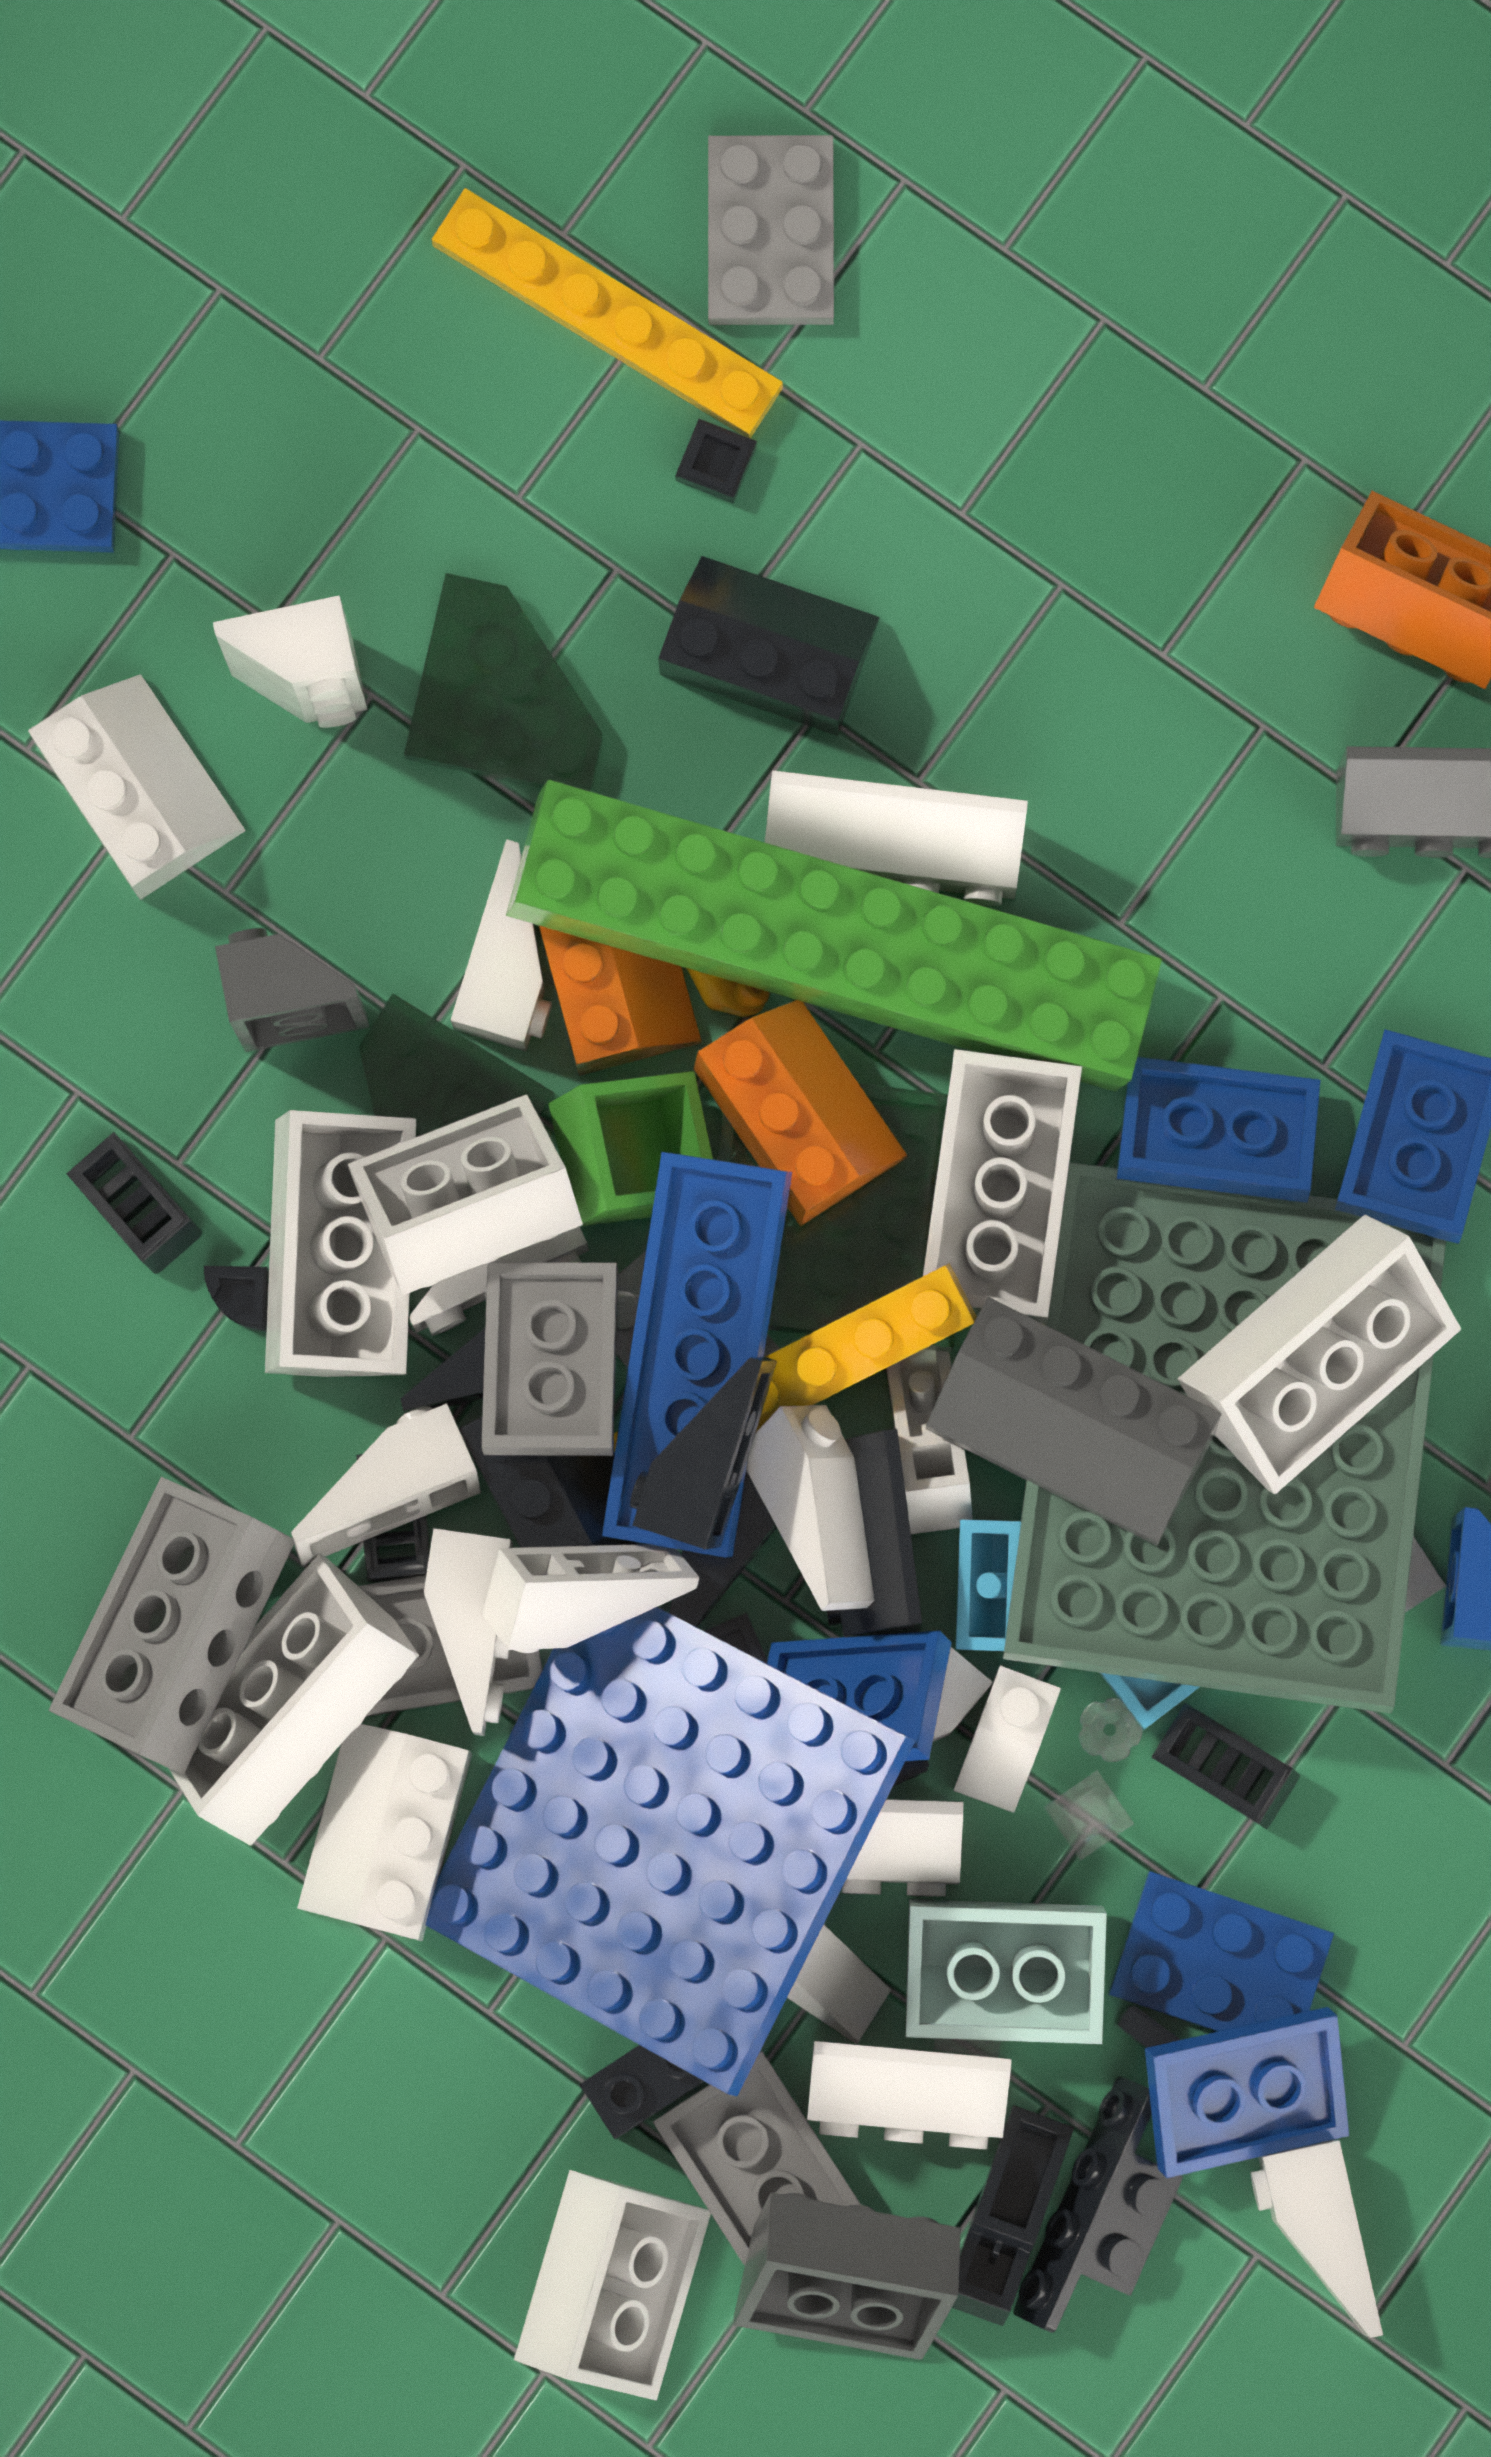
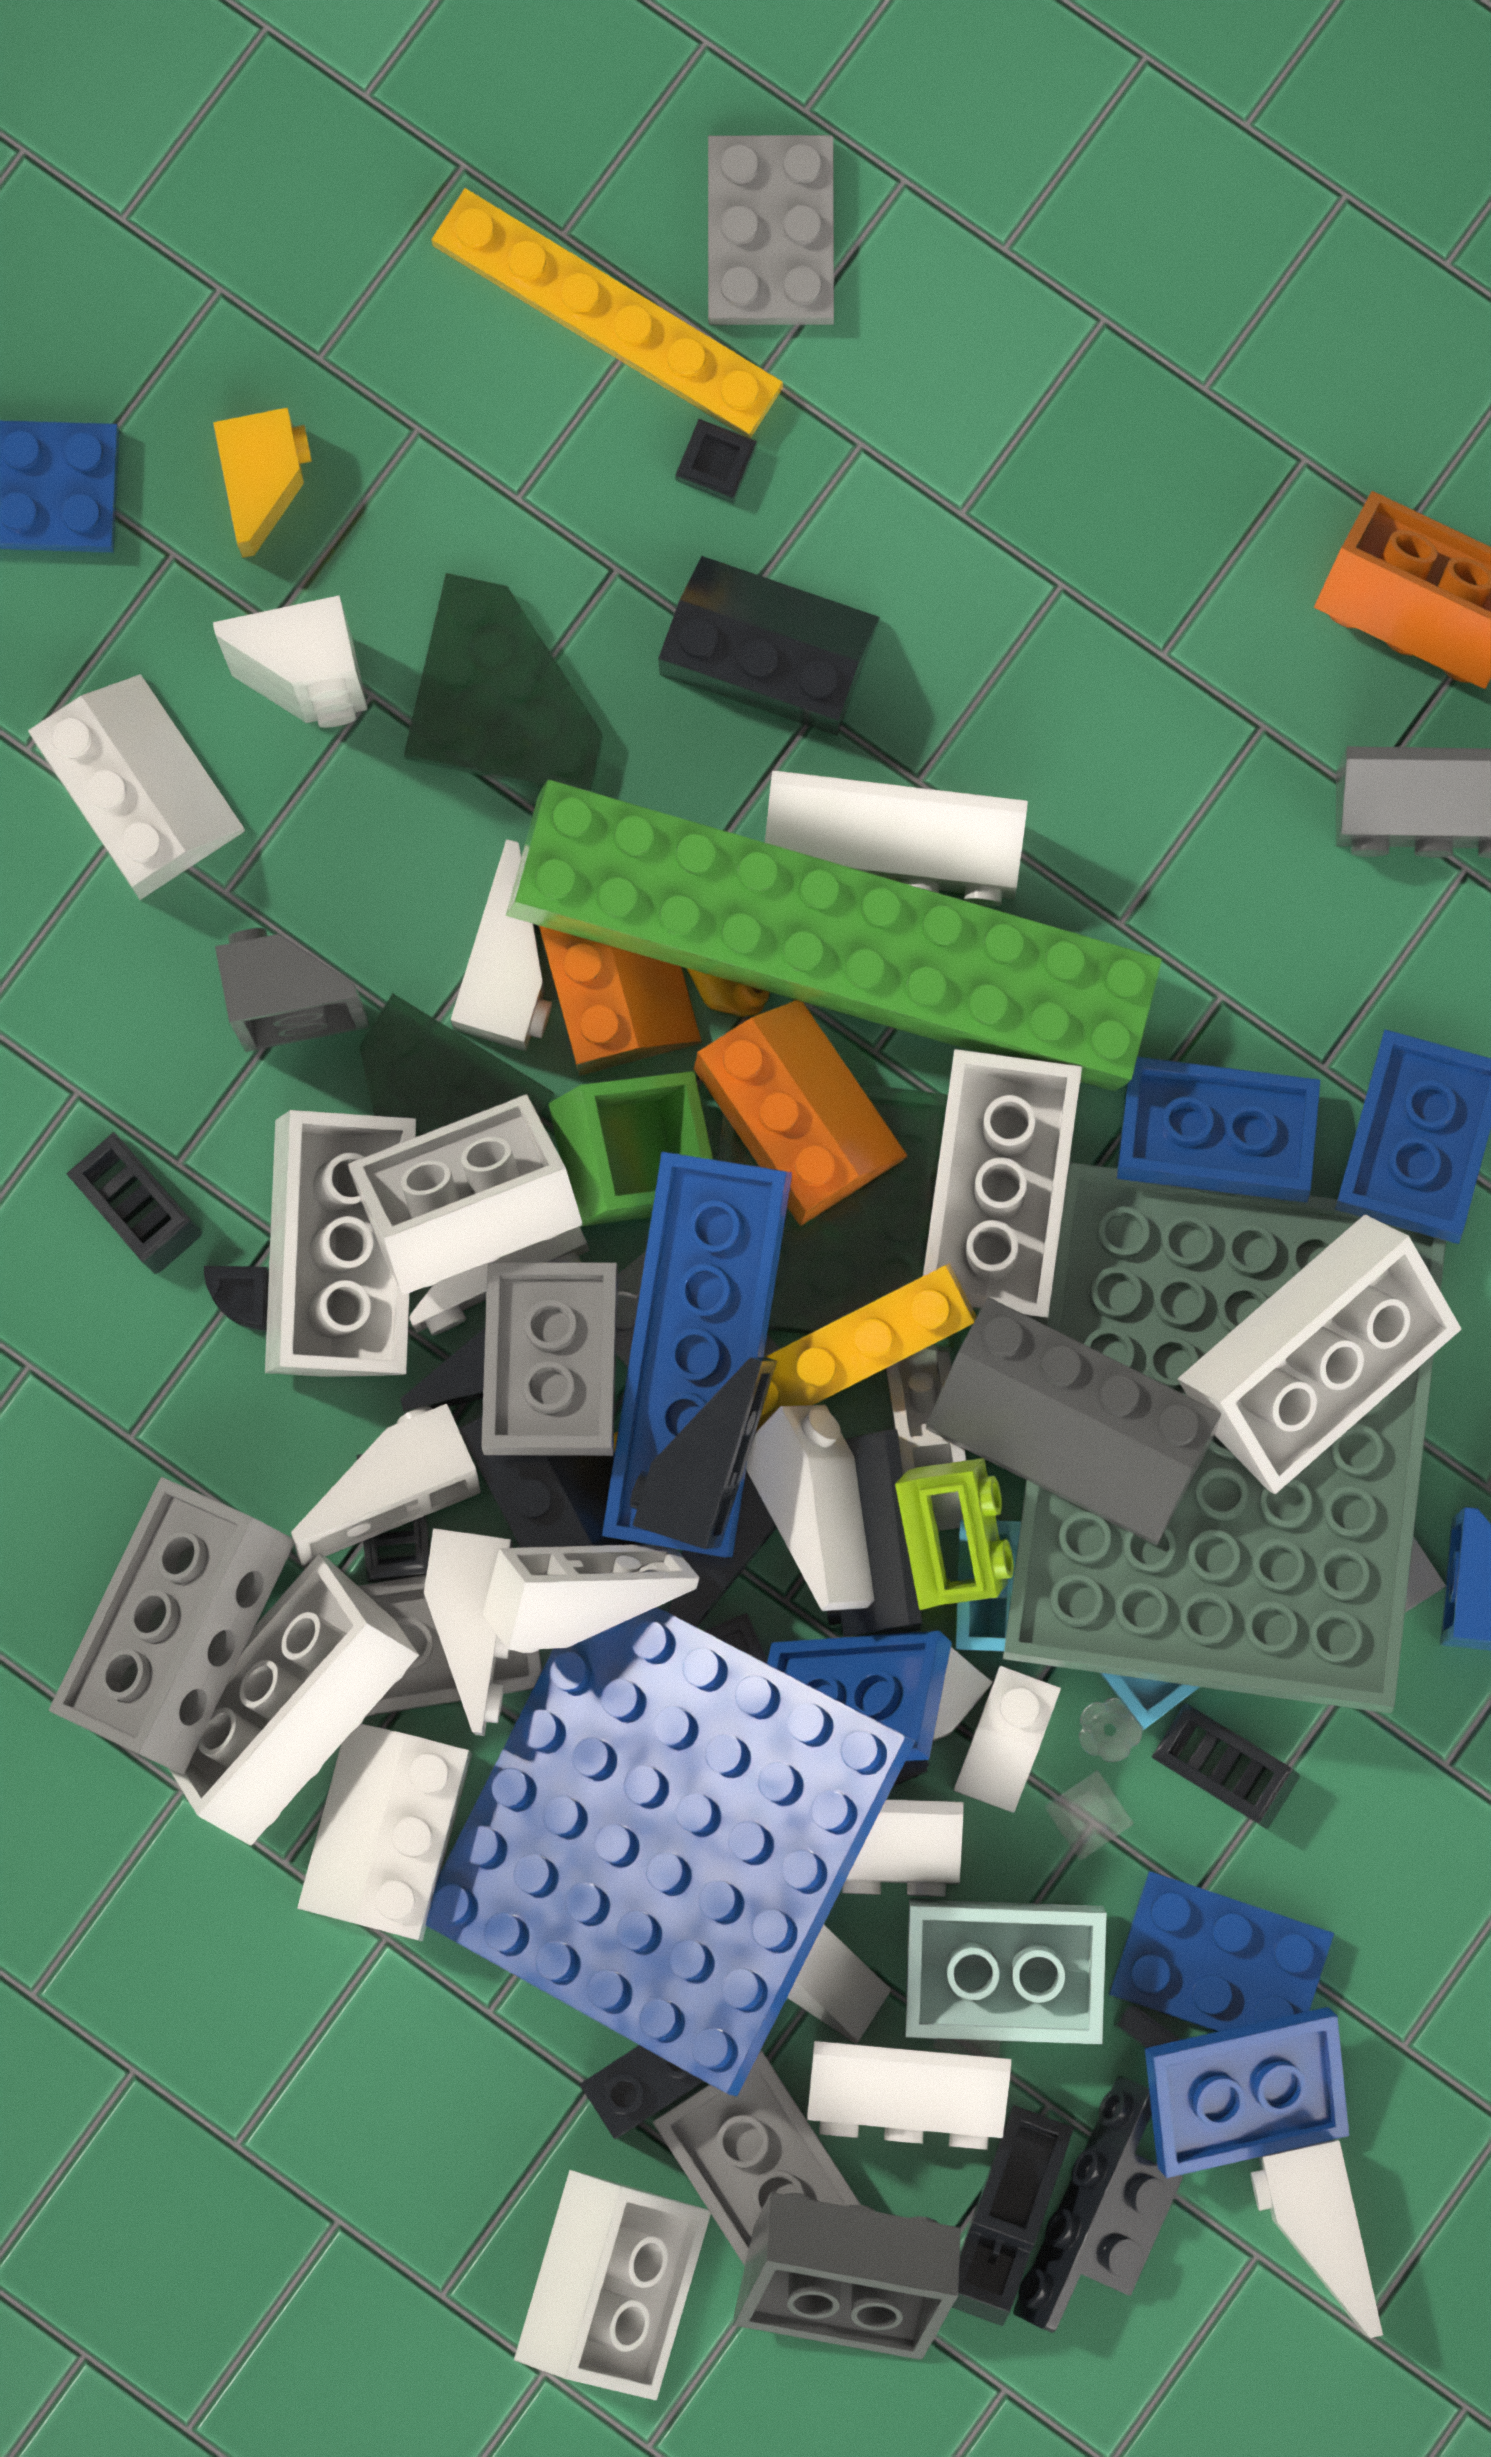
(260, 471): none -> yellow slope
(979, 1504): none -> lime window

